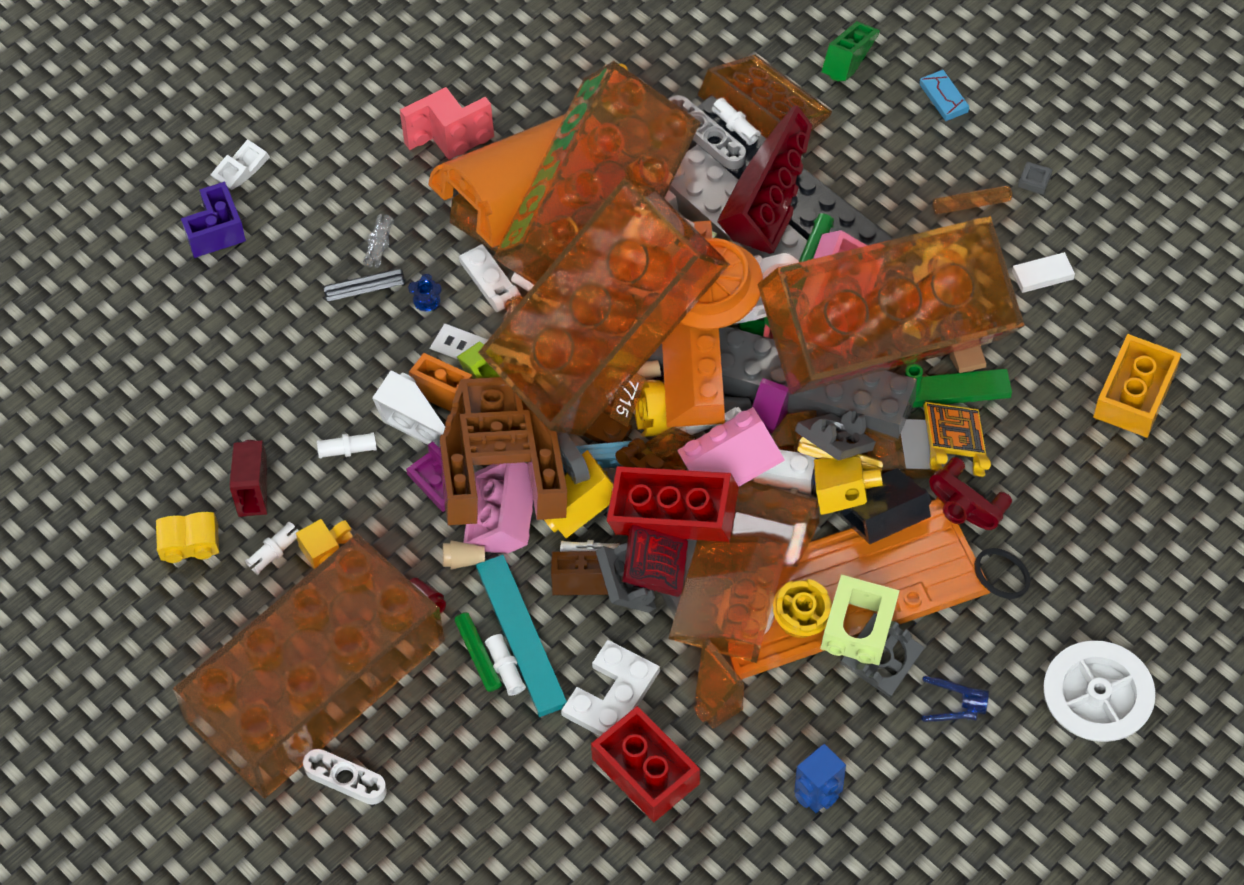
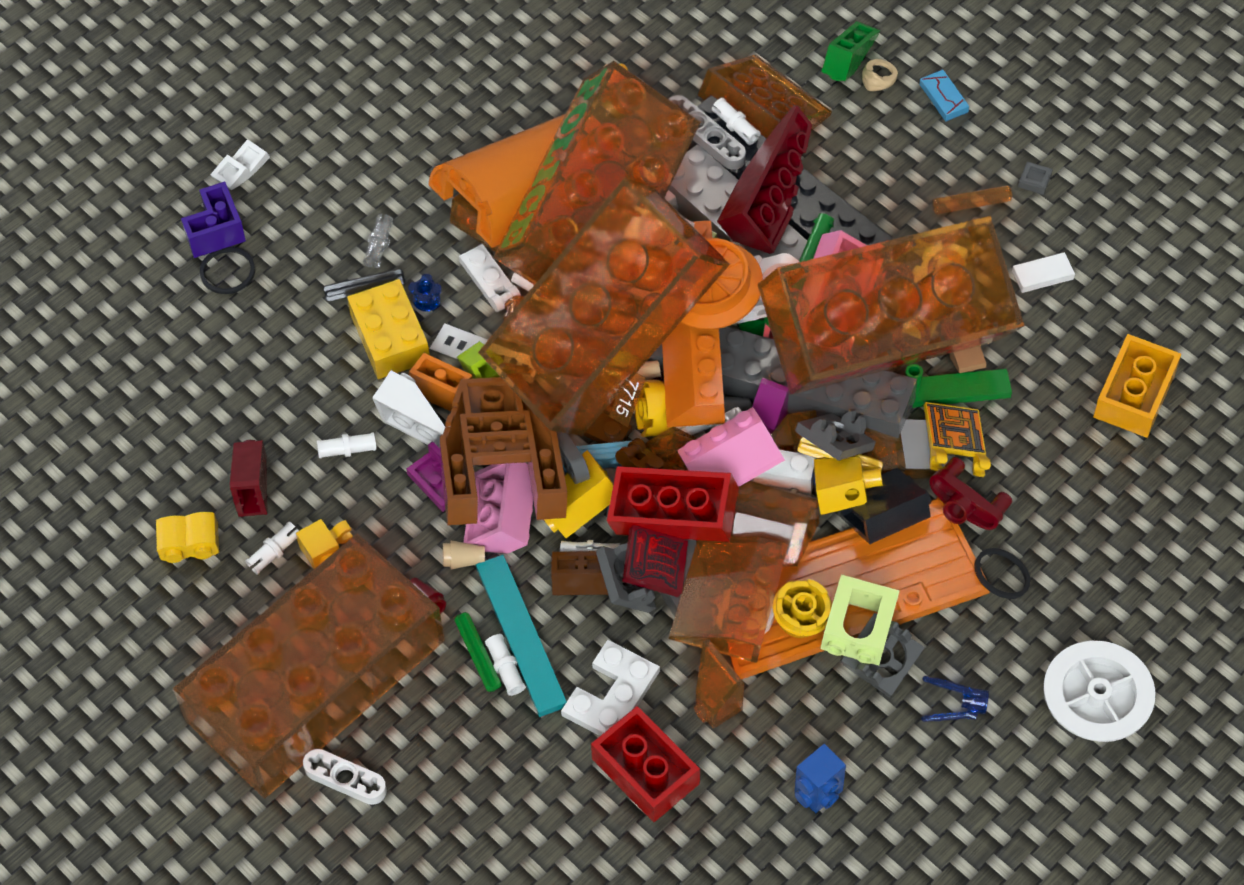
(227, 290): none -> black piece
(388, 328): none -> yellow brick
(447, 123): coral bracket -> none
(873, 81): none -> tan piece

